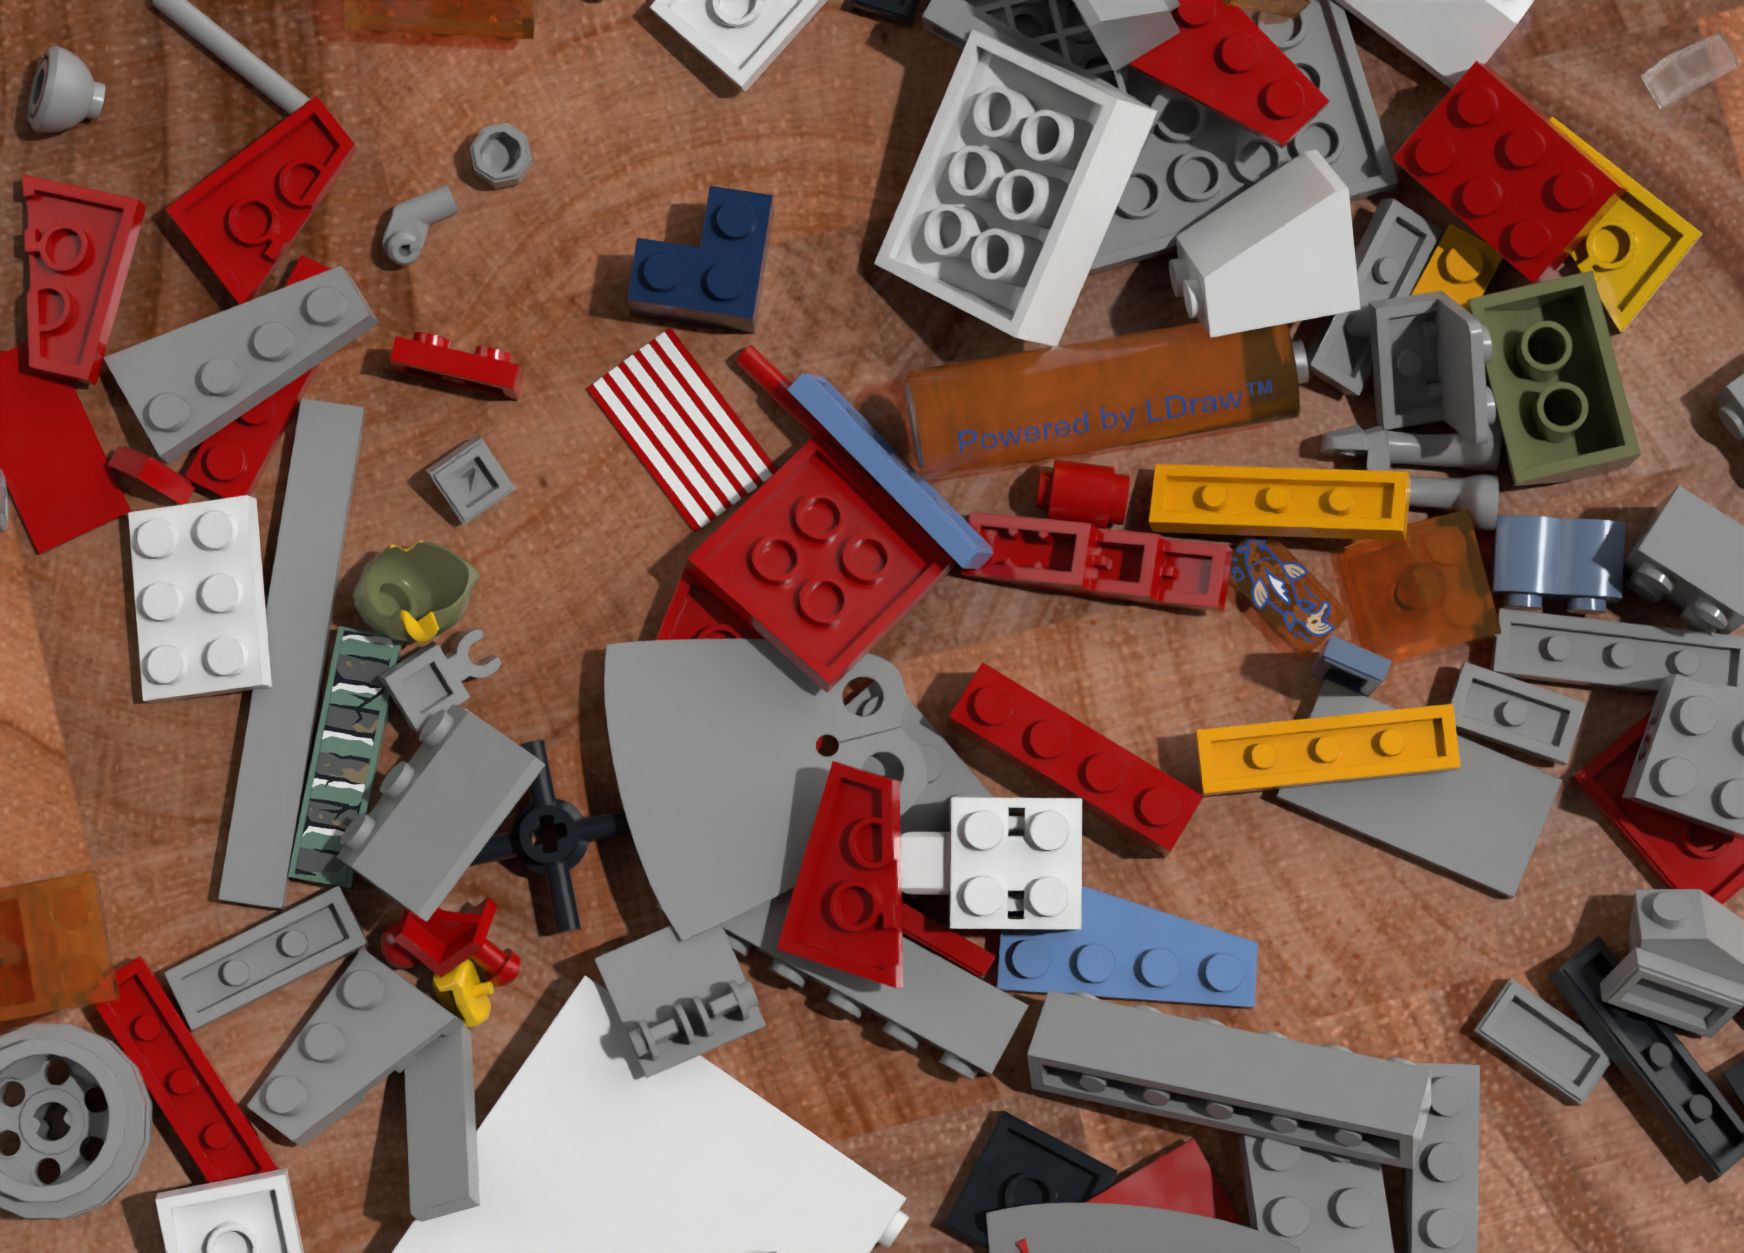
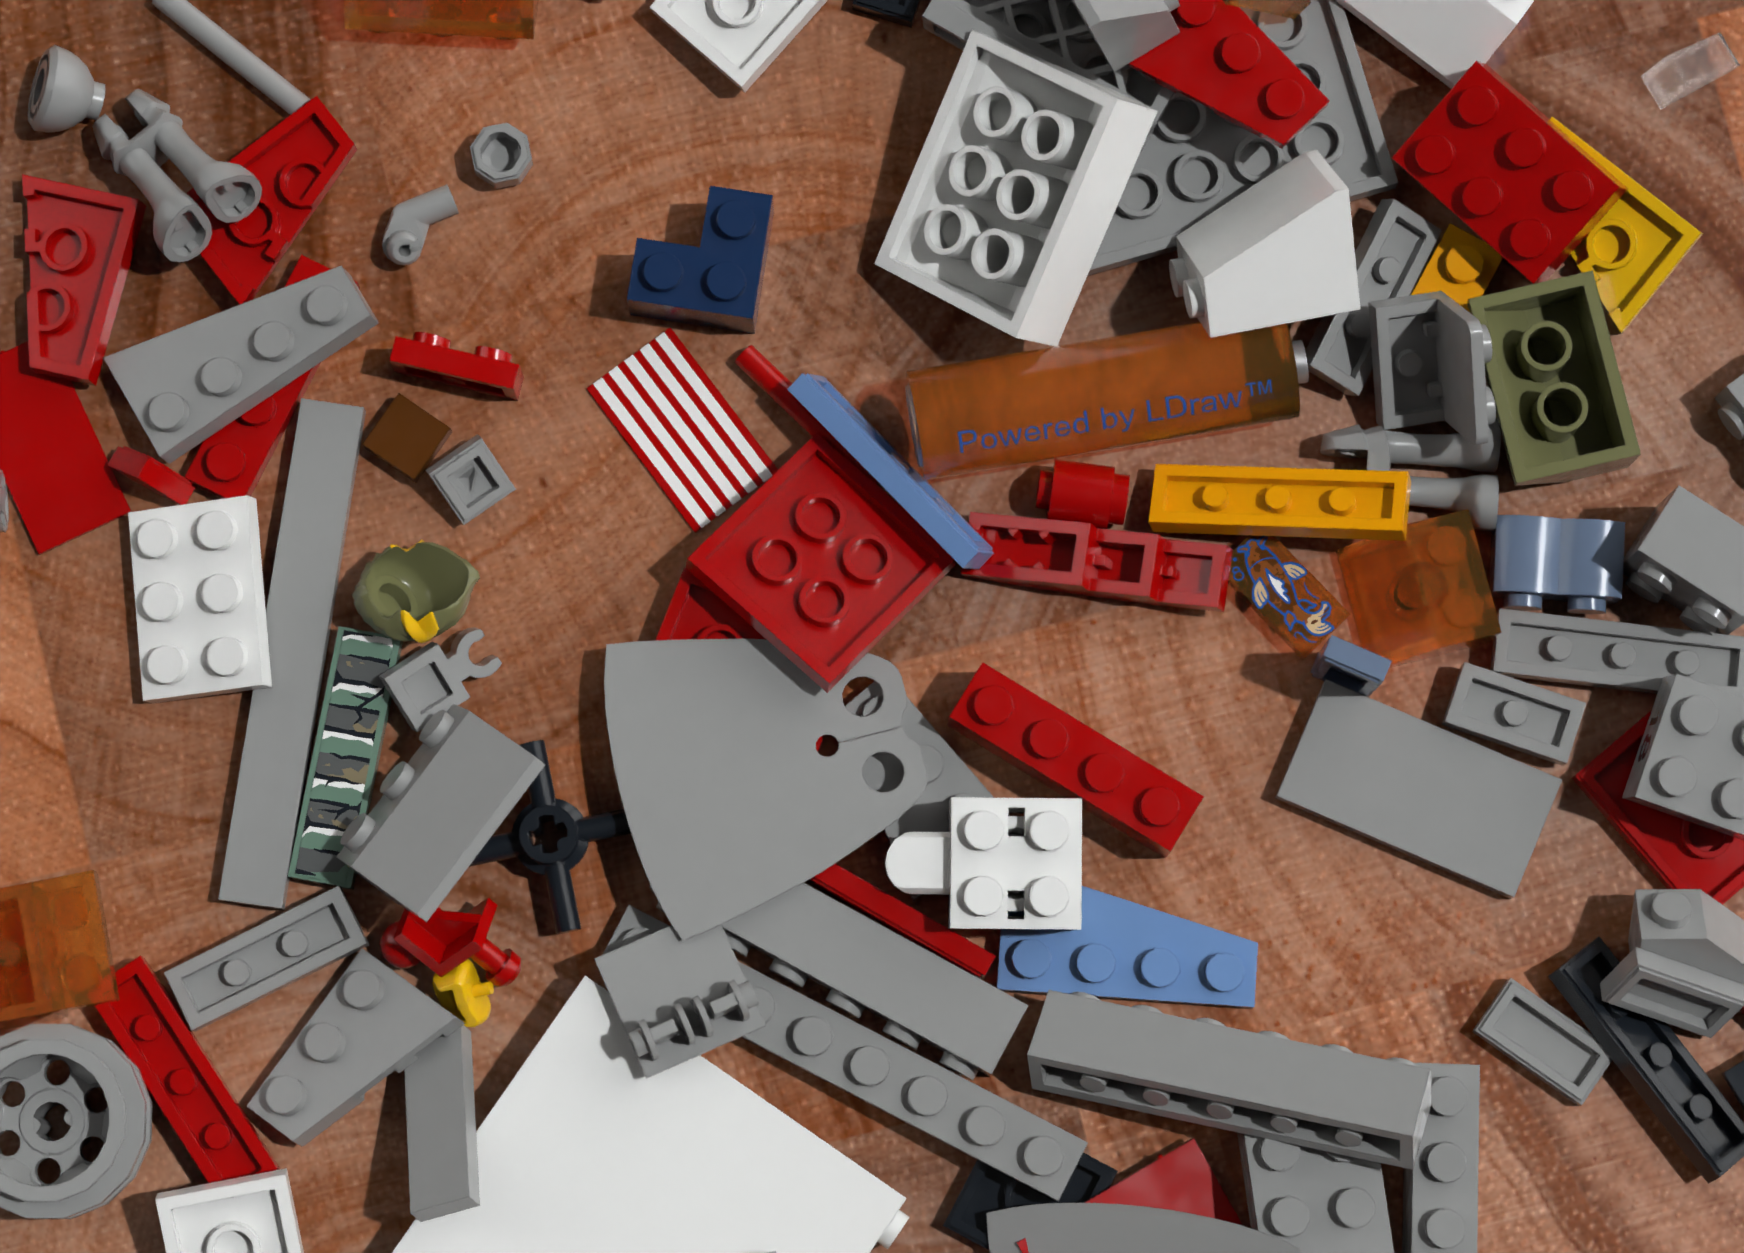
(178, 222): none -> light grey piece
(407, 438): none -> reddish brown tile
(850, 880): red wing -> none
(899, 1080): none -> light grey plate
(1327, 750): light orange plate -> none

